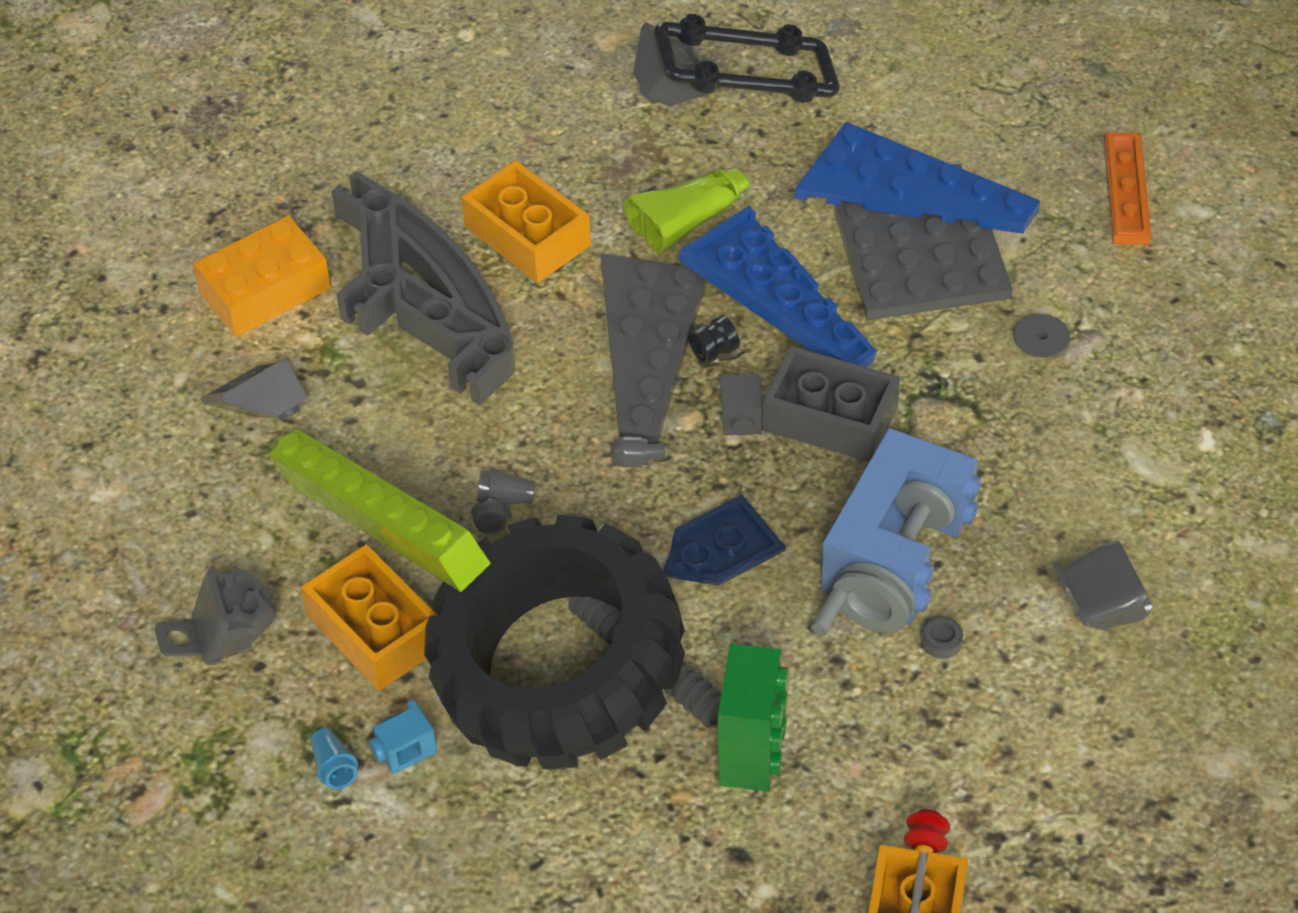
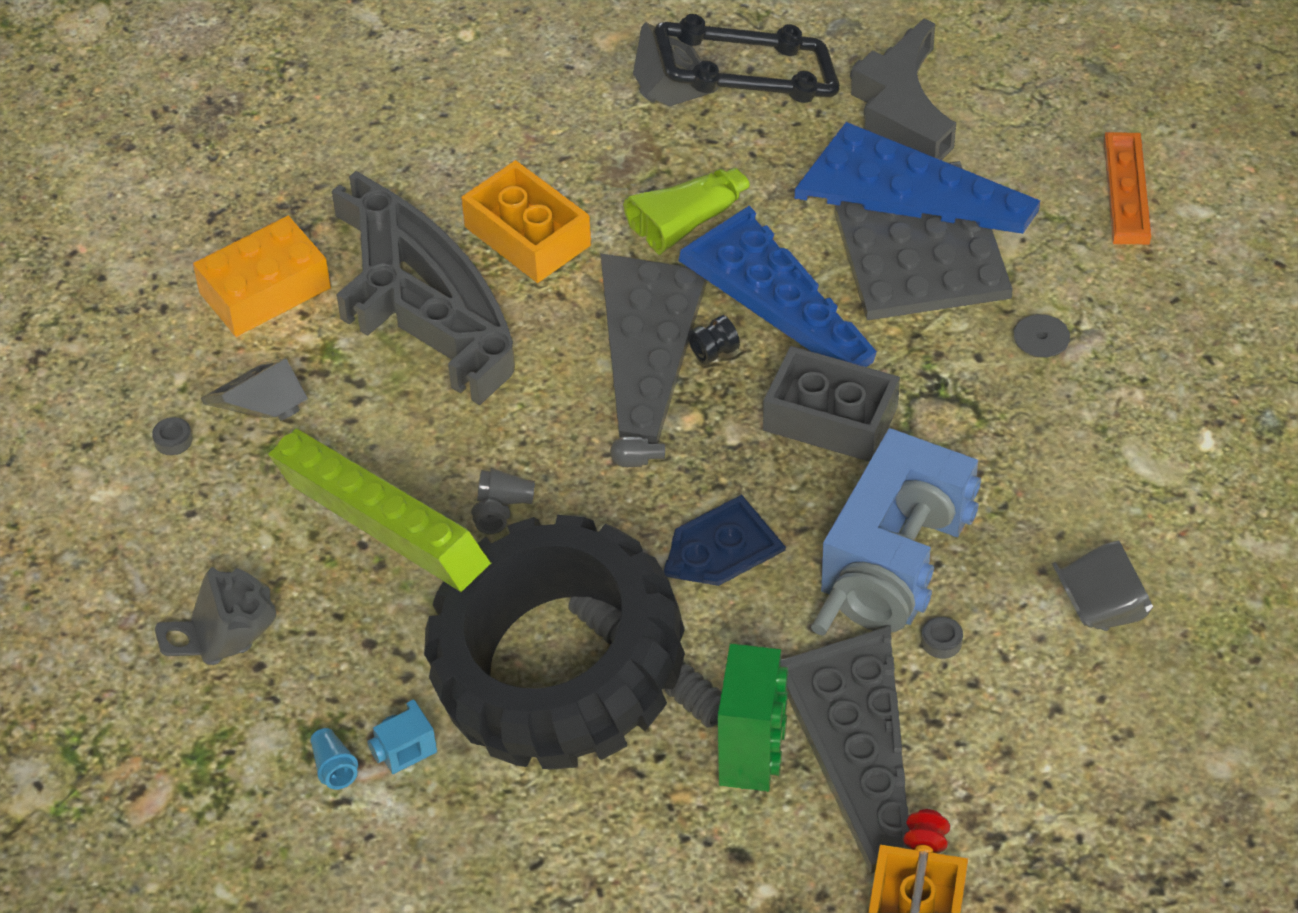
(172, 436): none -> dark grey tile
(369, 616): light orange brick -> none
(741, 404): dark grey brick -> none
(853, 725): none -> dark grey wing
(895, 98): none -> dark grey arch

